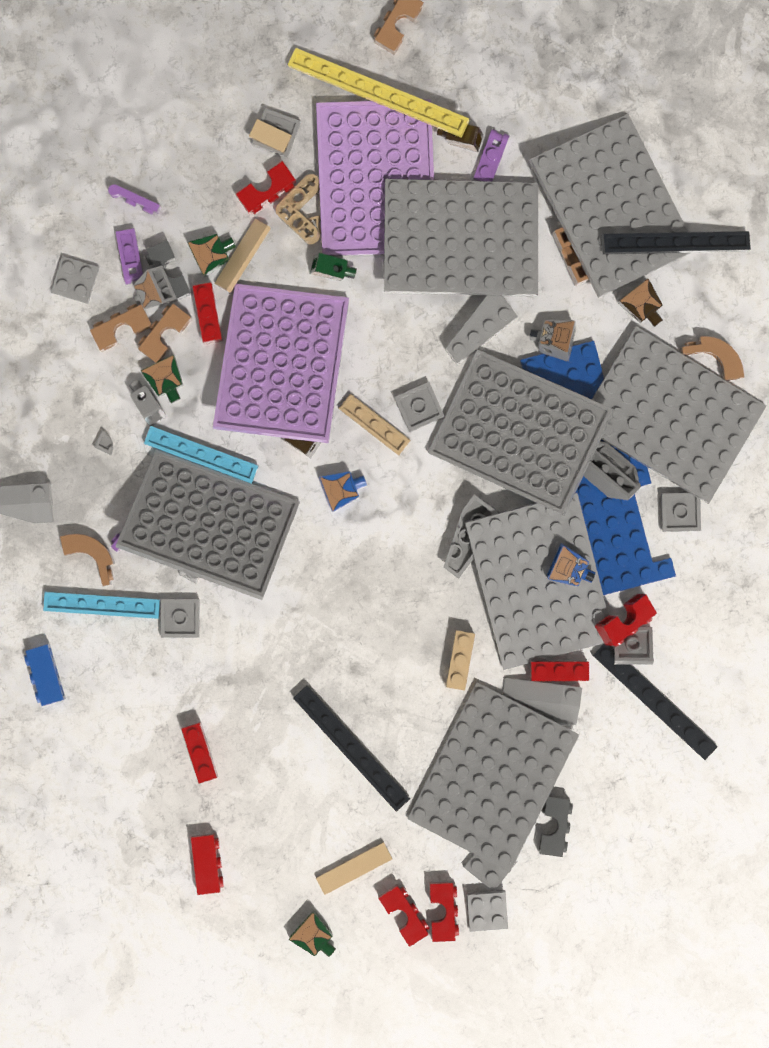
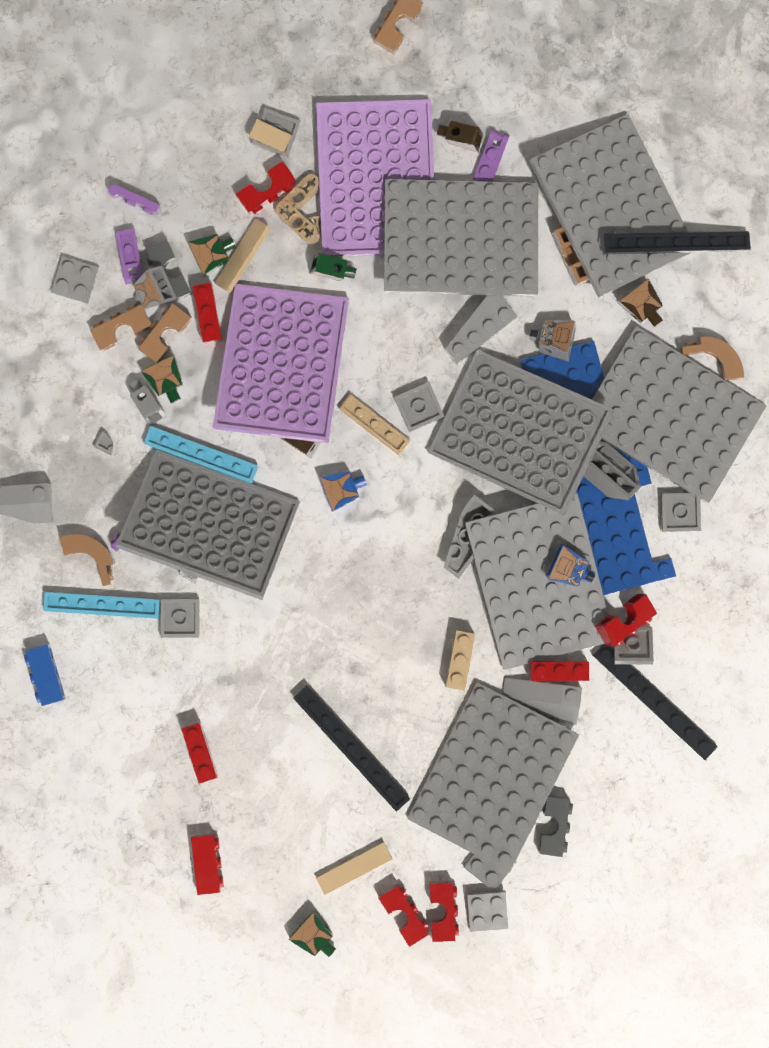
(378, 92): light yellow plate -> none

